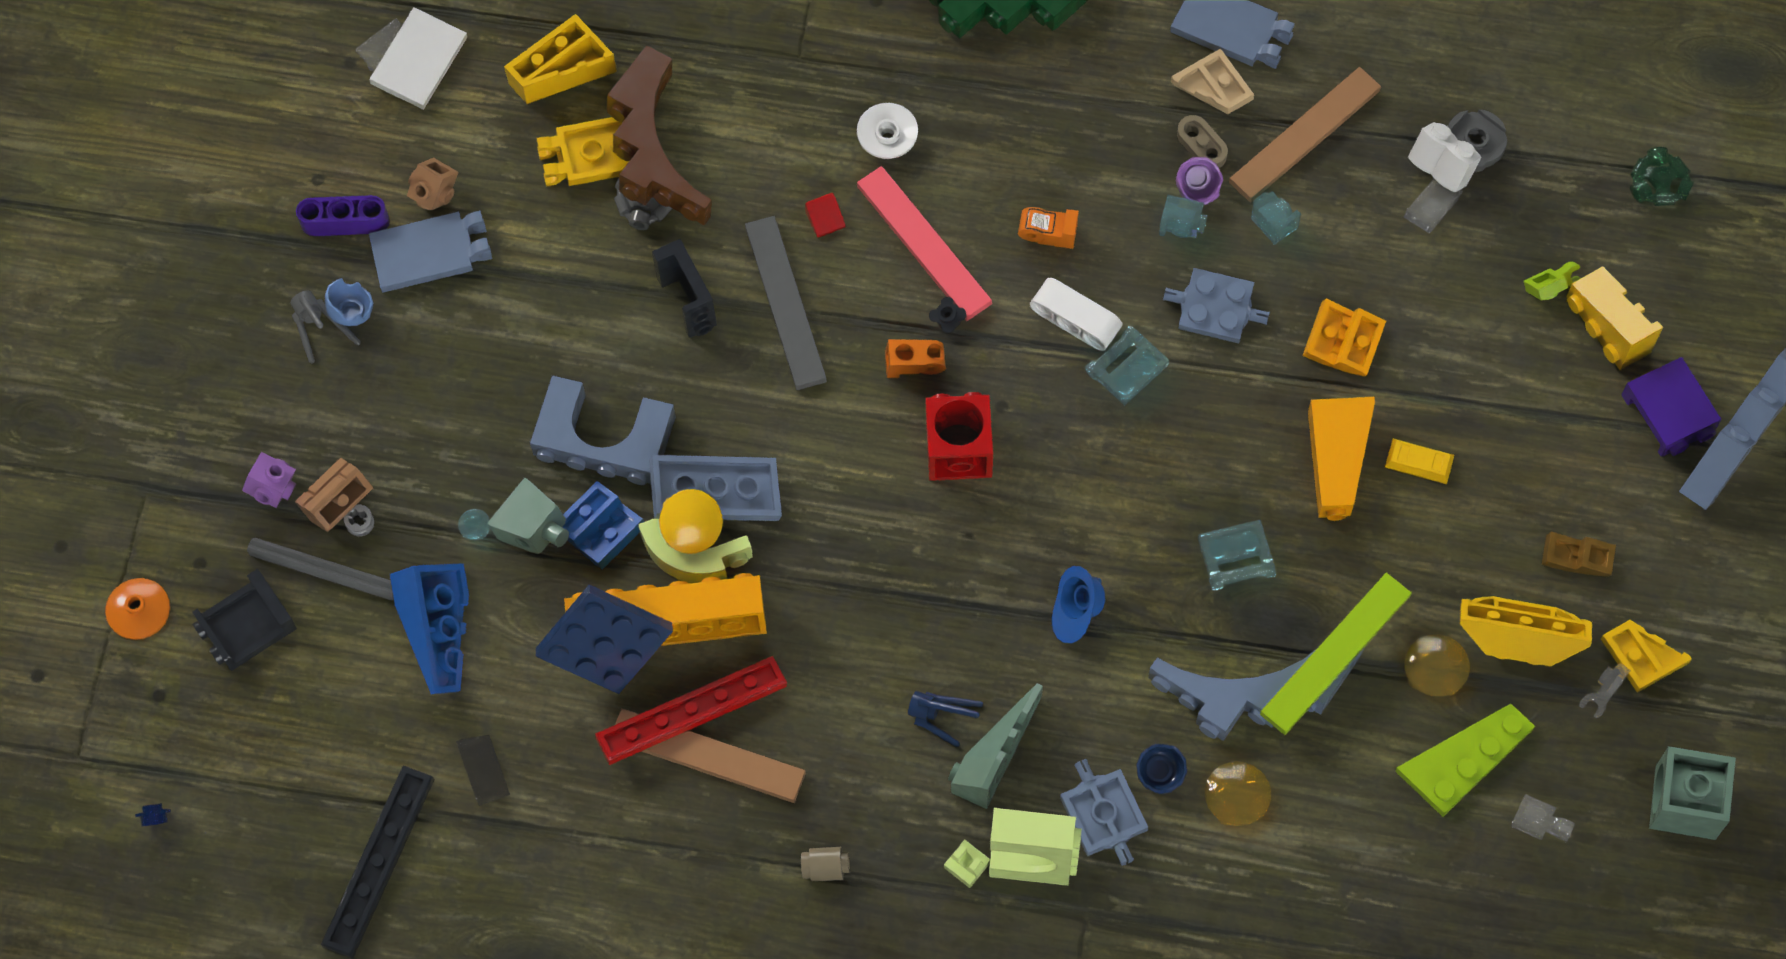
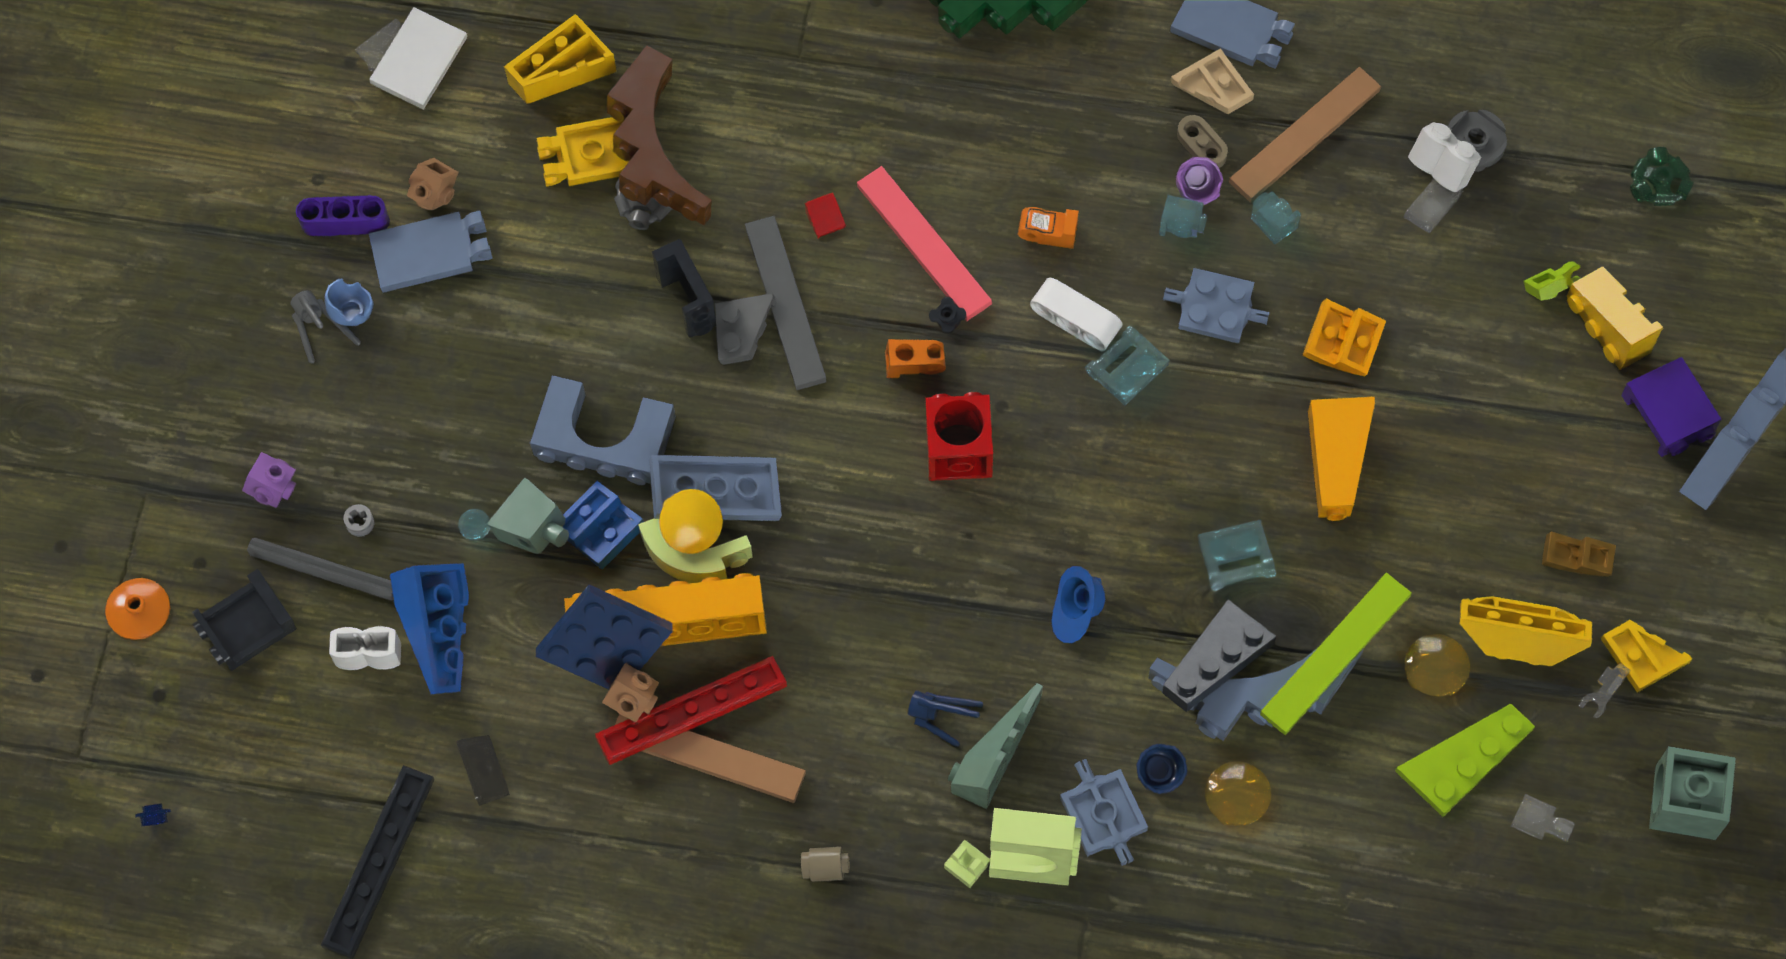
(334, 494): medium nougat brick -> none
(373, 647): none -> white brick
(631, 693): none -> medium nougat brick
(740, 326): none -> dark grey wing
(887, 119): white dish -> none
(1218, 654): none -> wing
(1419, 461): yellow tile -> none

